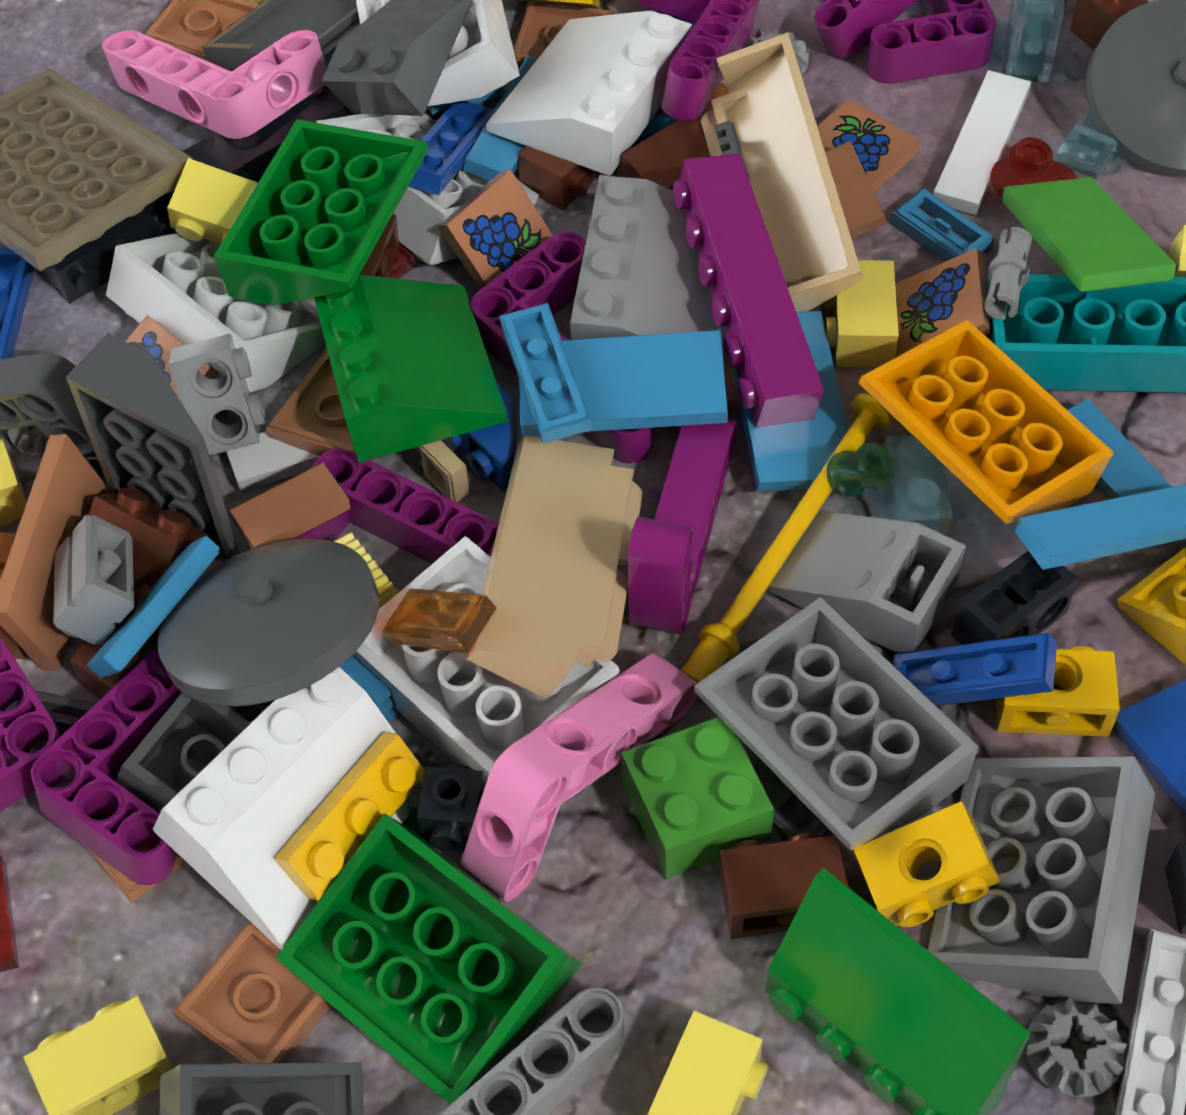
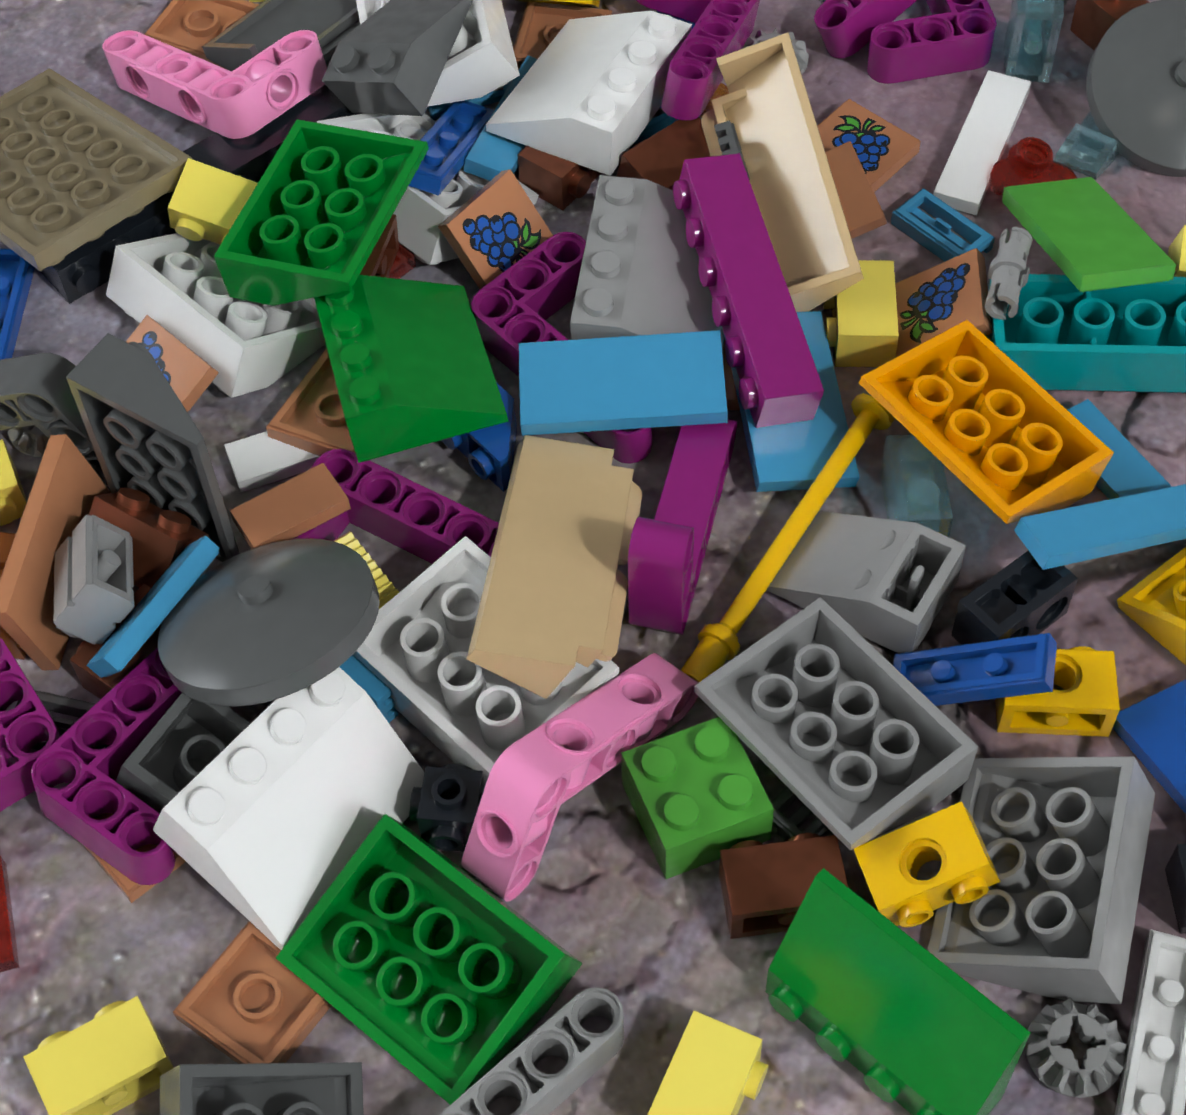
(207, 396): light grey brick -> none
(349, 813): yellow plate -> none
(439, 619): clear orange tile -> none
(445, 470): tan tile -> none
(545, 373): dark azure tile -> none
(853, 471): clear green bush -> none

